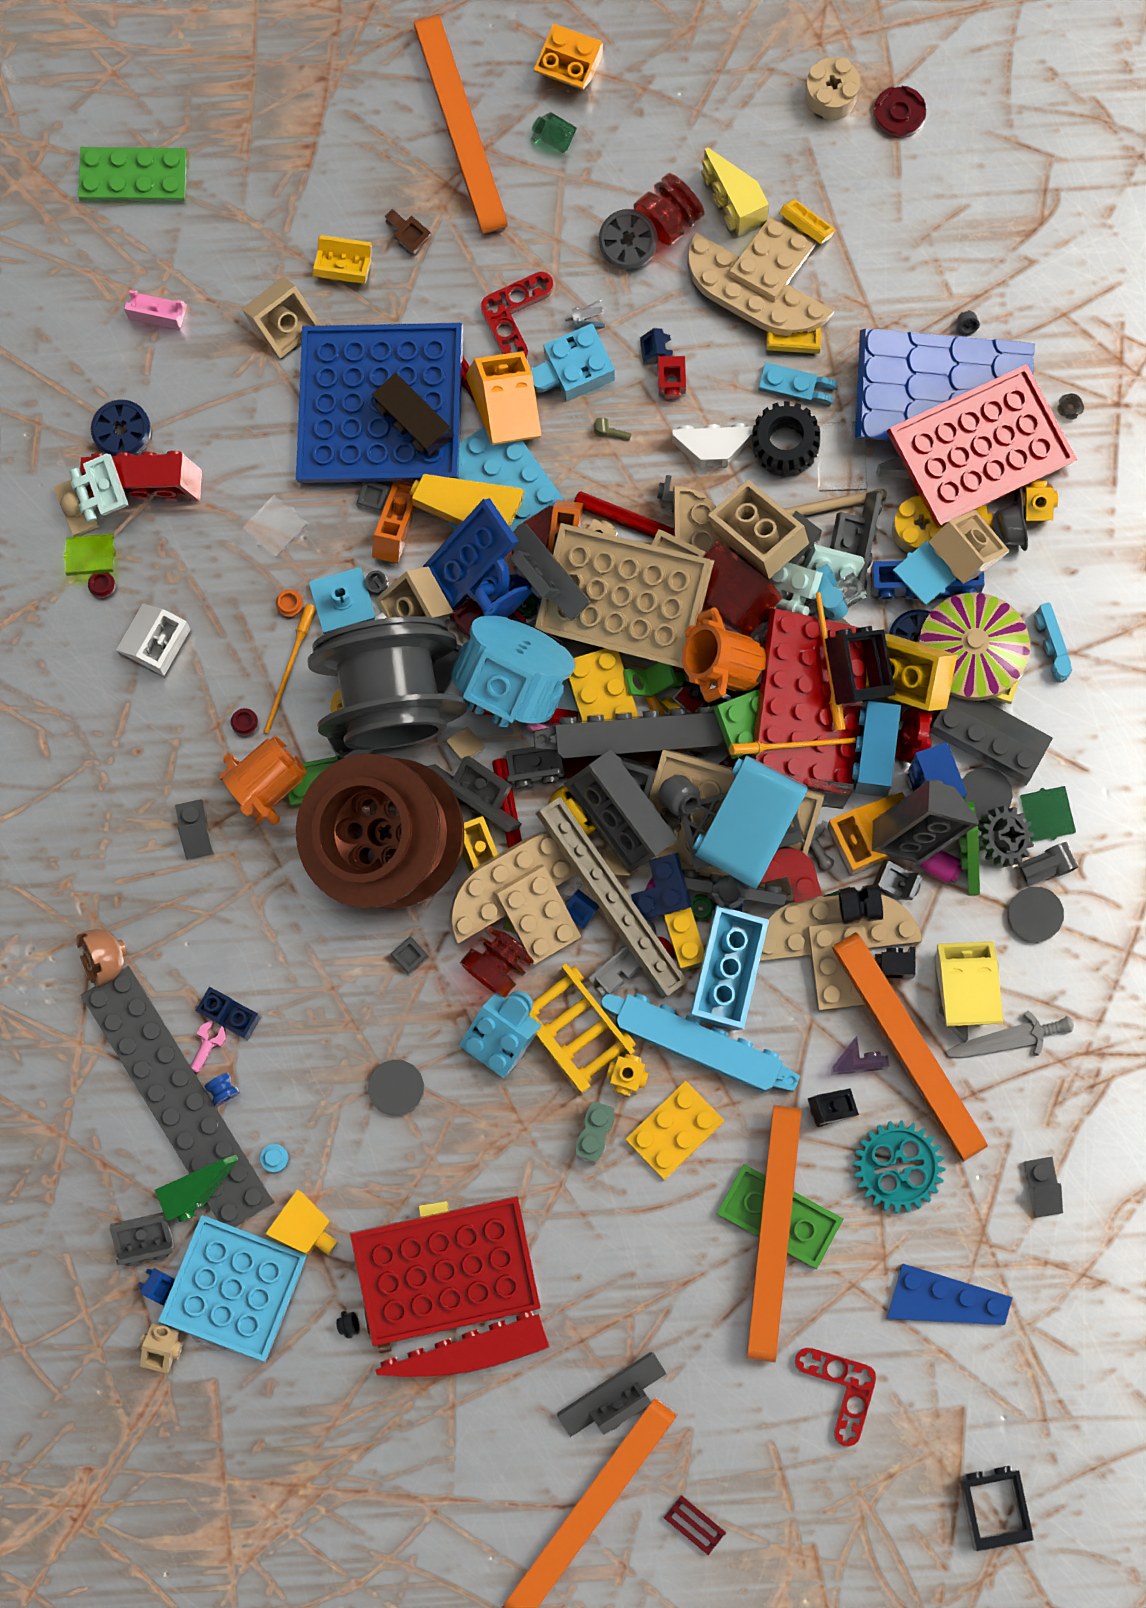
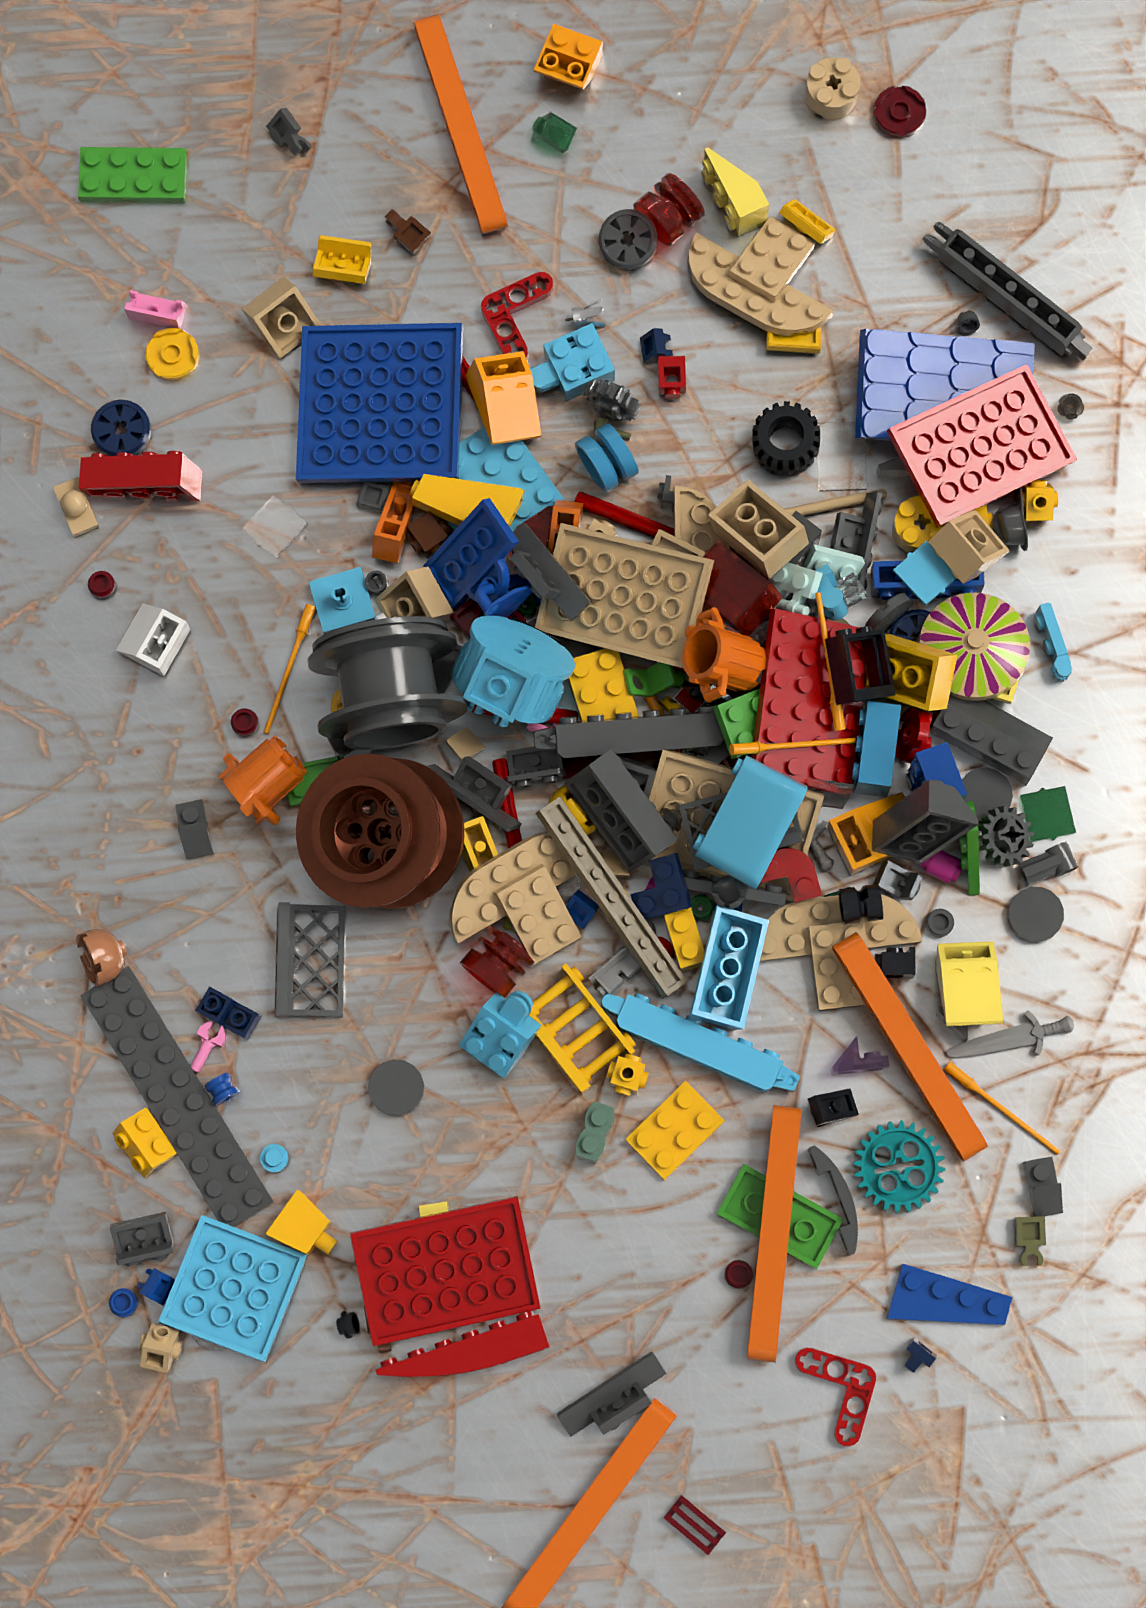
(89, 554): clear neon green piece -> none
(105, 486): light aqua plate -> none
(123, 1302): none -> blue plate
(143, 1142): none -> yellow bracket
(172, 354): none -> yellow tile
(192, 1191): green slope -> none
(285, 130): none -> dark grey plate
(285, 960): none -> dark grey fence
(289, 603): orange plate -> none
(409, 955): dark grey tile -> none
(412, 415): dark brown brick -> none
(427, 534): none -> reddish brown brick
(606, 457): none -> dark azure wheel
(612, 400): none -> dark grey gear
(679, 795): dark grey head -> none
(712, 444): white slope -> none
(738, 1274): none -> dark red plate
(795, 384): medium azure hinge -> none
(823, 1165): none -> dark grey slope
(884, 618): none -> dark grey tile
(920, 1354): none -> dark blue tile
(939, 923): none -> dark grey tile
(969, 1083): none -> light orange piece
(1001, 1539): black window -> none
(1009, 291): none -> dark grey hinge
(1031, 1234): none -> olive plate

